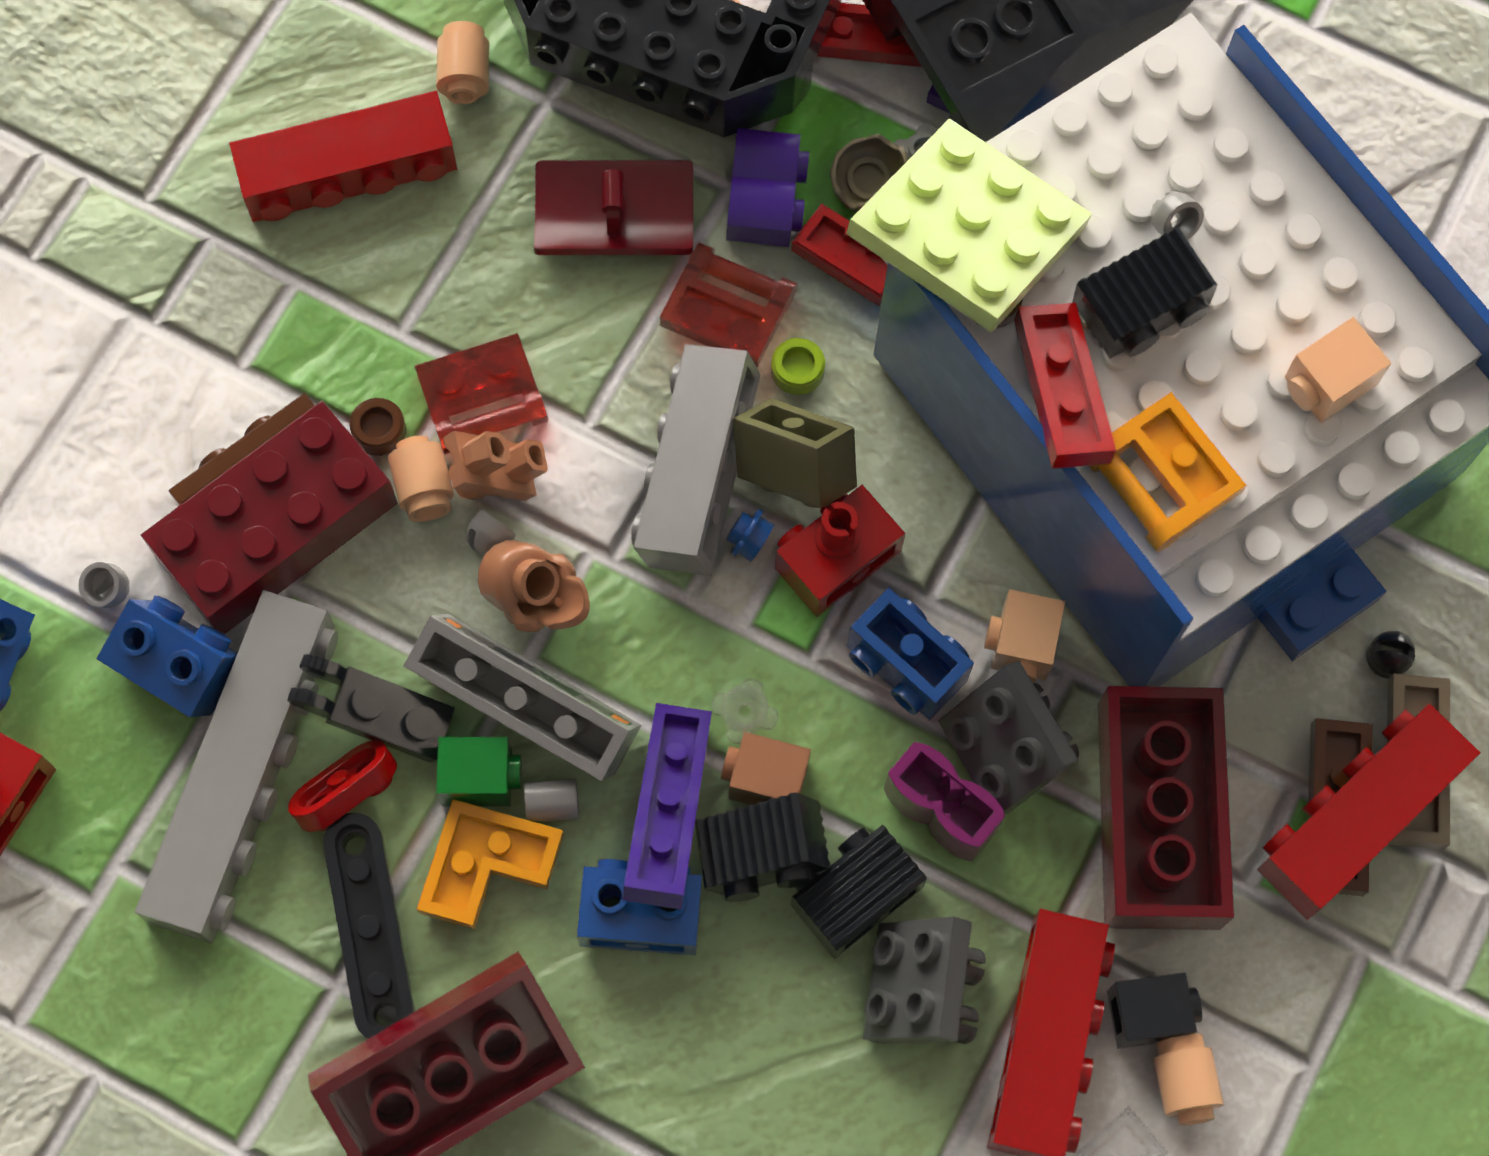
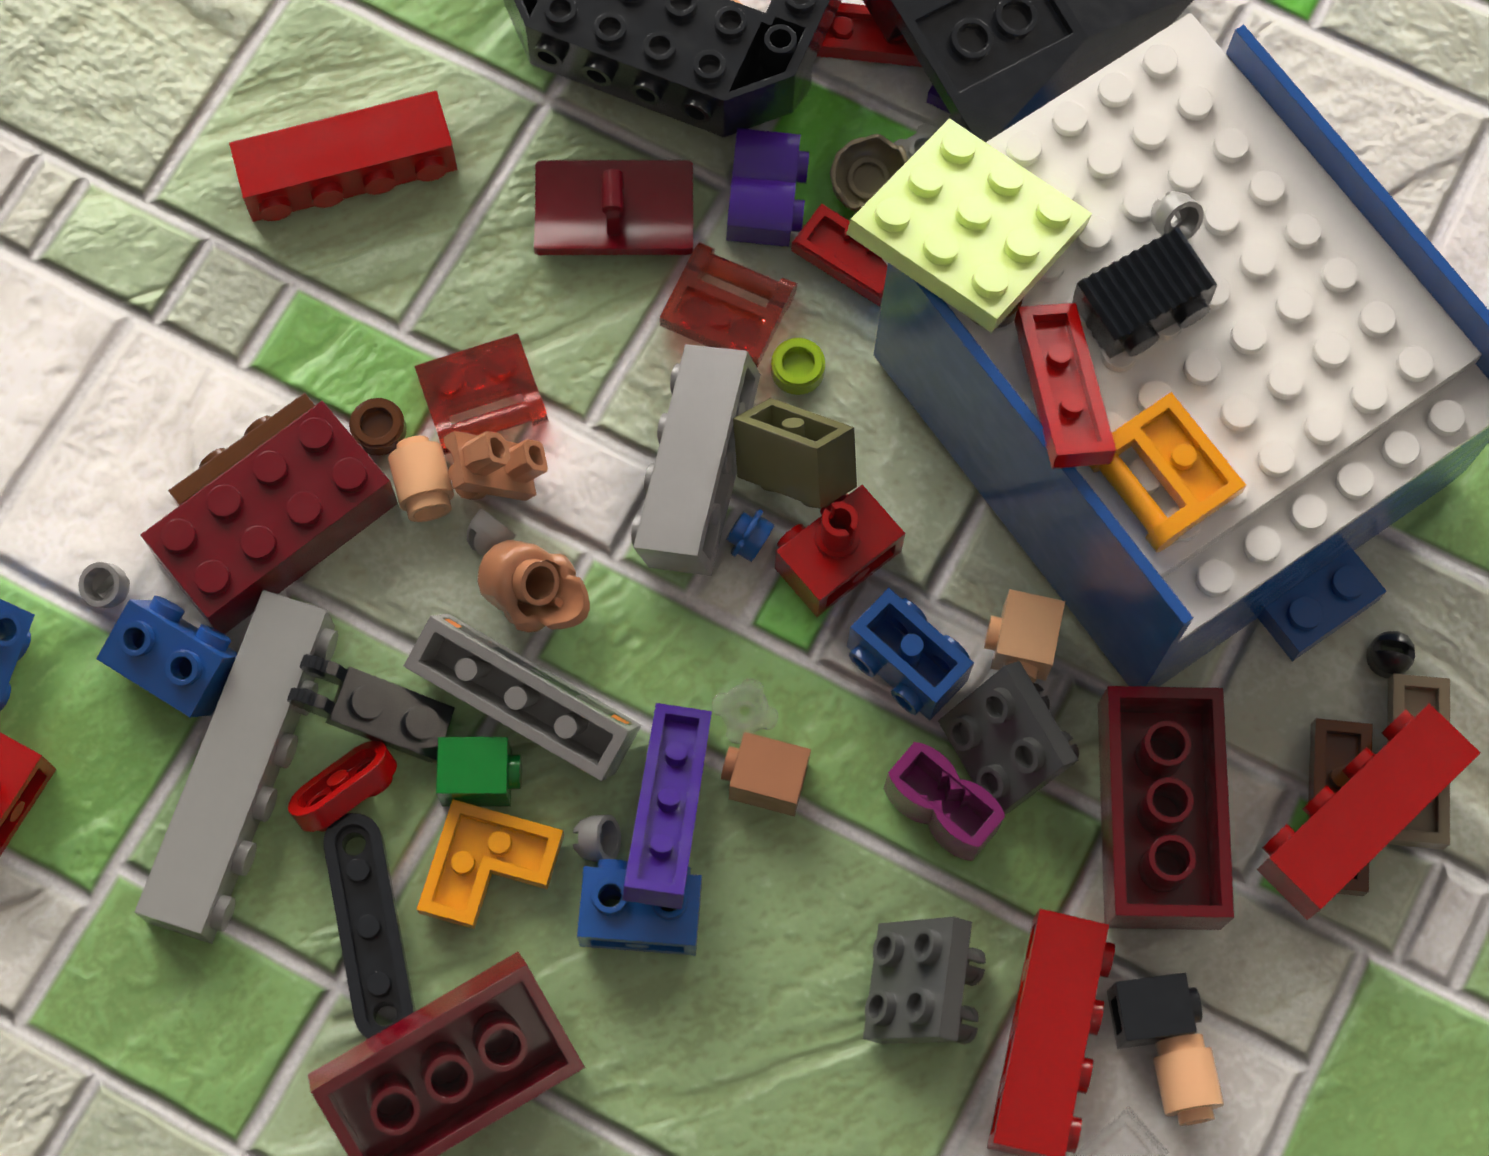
(462, 62): light nougat brick -> none
(551, 800): light grey hinge -> none
(598, 838): none -> light grey hinge
(762, 846): black brick -> none
(858, 889): black brick -> none
(1336, 370): light nougat brick -> none

